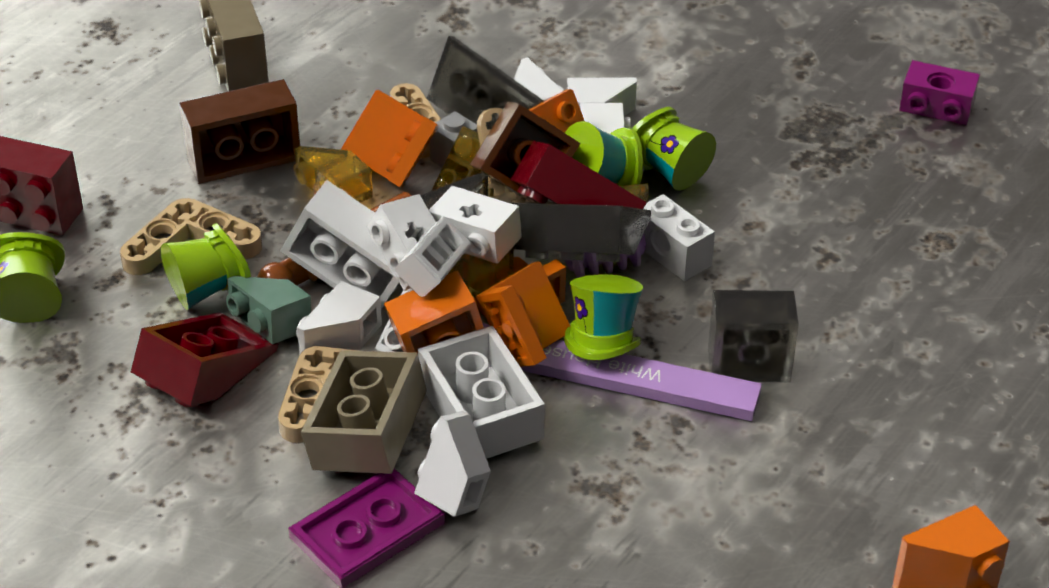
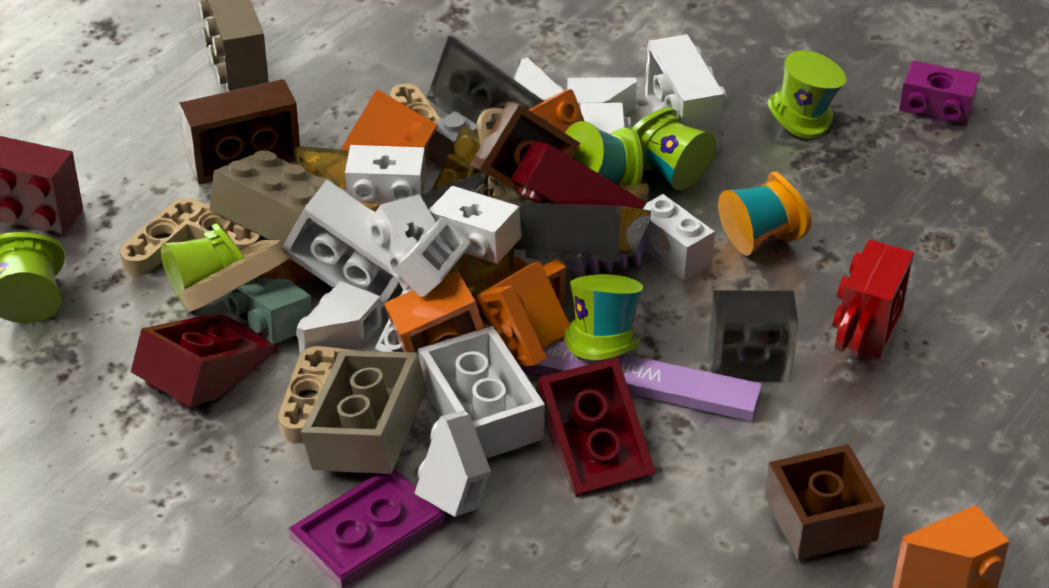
(257, 260): none -> tan beam
(263, 194): none -> dark tan brick
(384, 173): none -> white brick
(594, 426): none -> dark red slope
(683, 81): none -> white brick
(763, 214): none -> light orange hat
(806, 94): none -> lime hat
(823, 501): none -> reddish brown brick
(872, 298): none -> red brick

